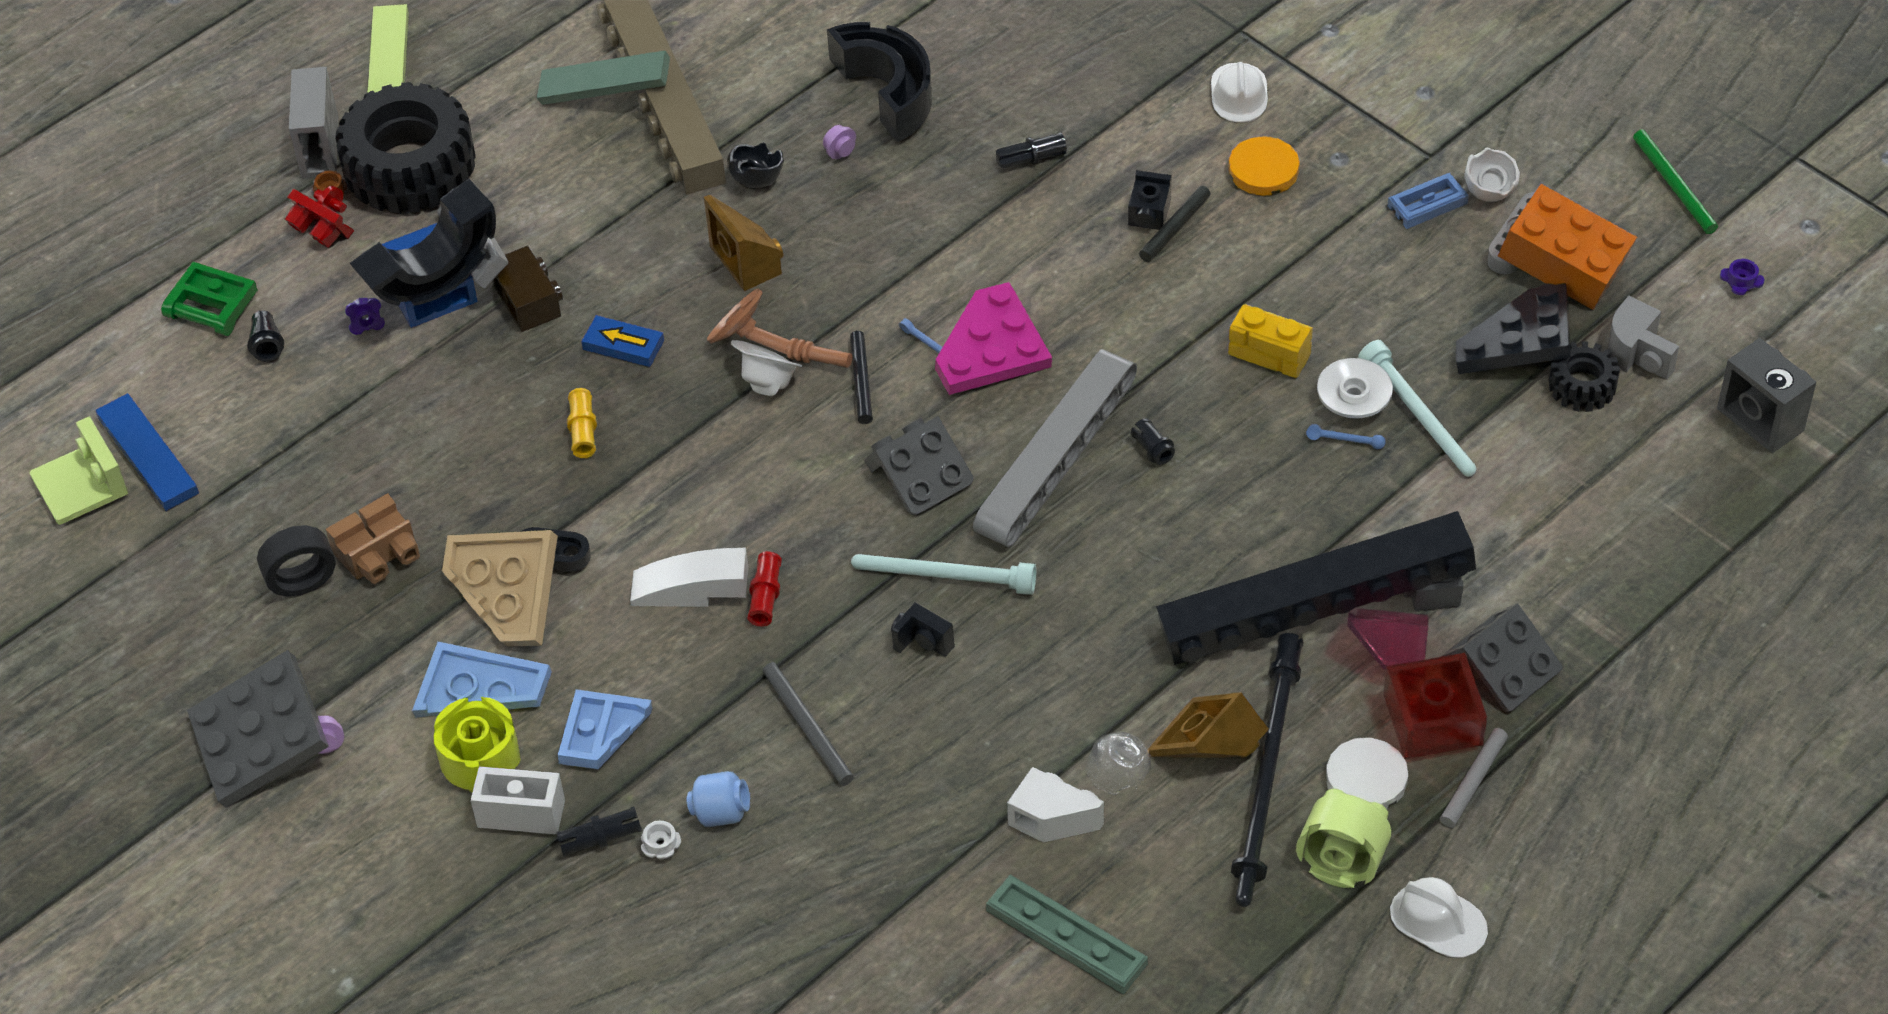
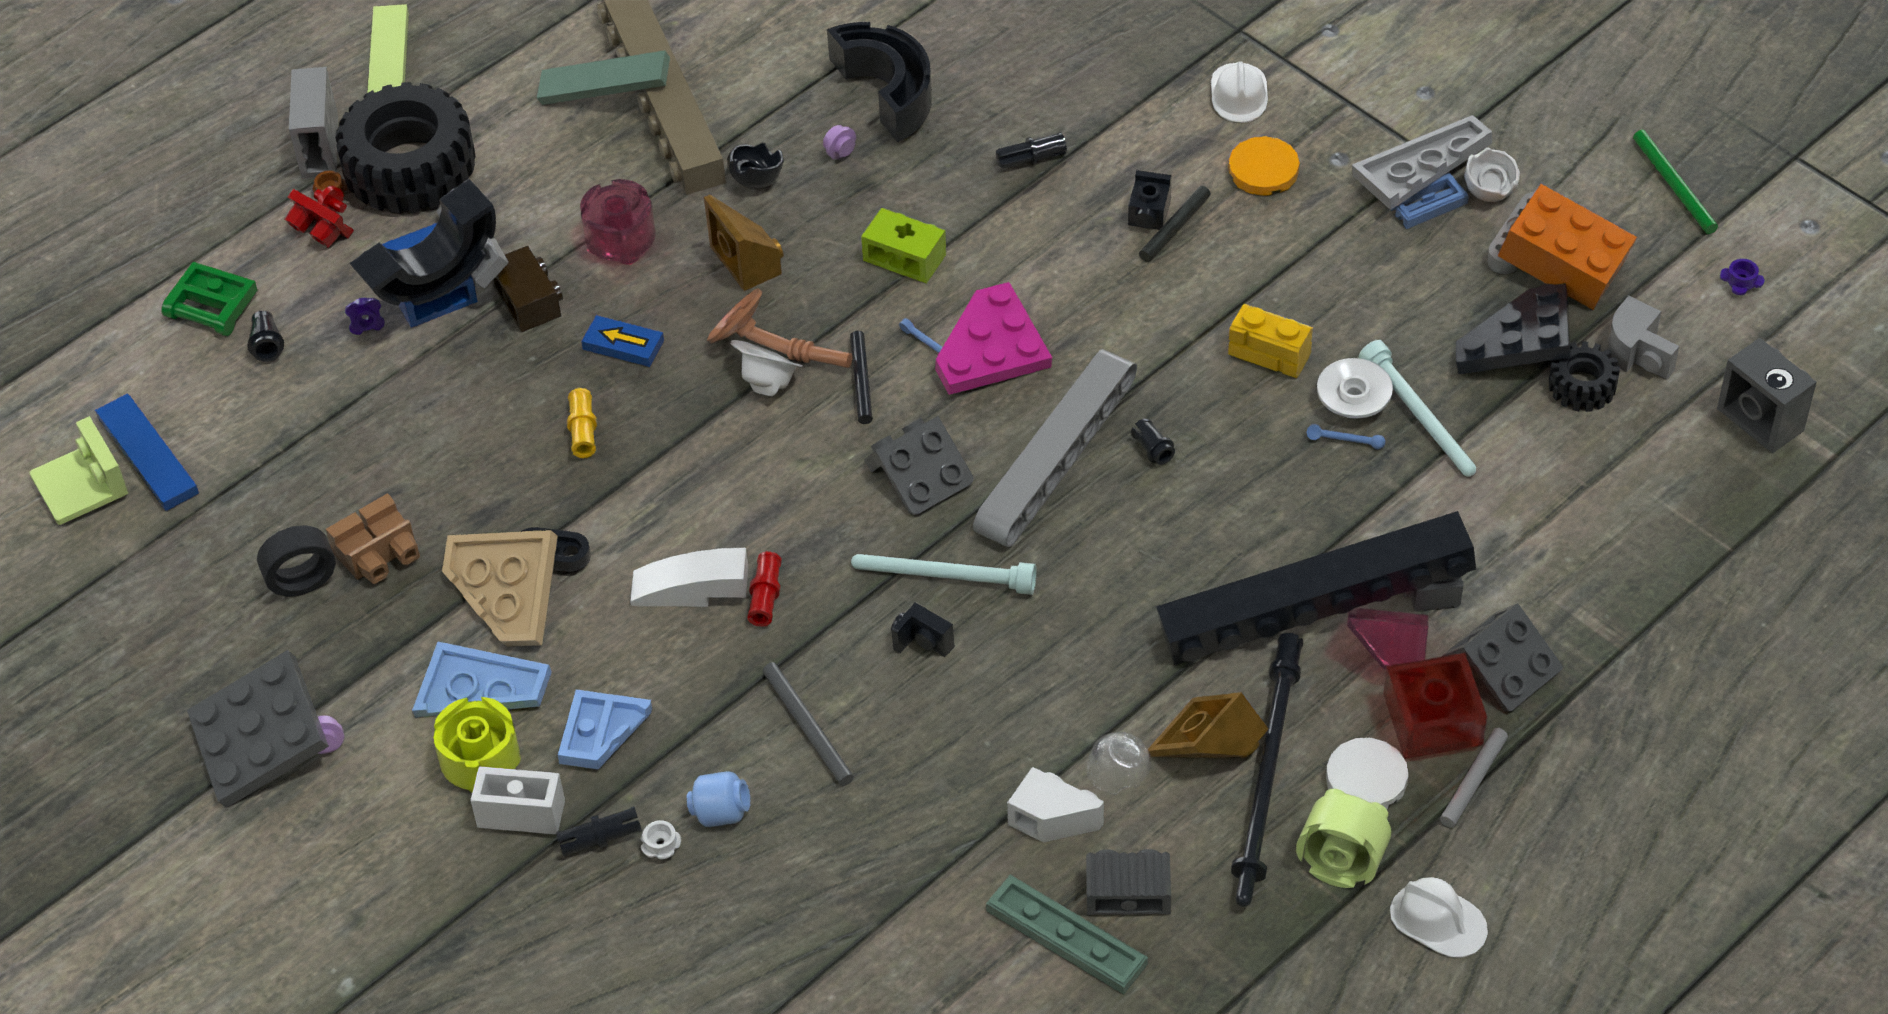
(618, 221): none -> clear pink brick
(904, 245): none -> lime brick
(1128, 883): none -> dark grey brick
(1419, 162): none -> light grey wing

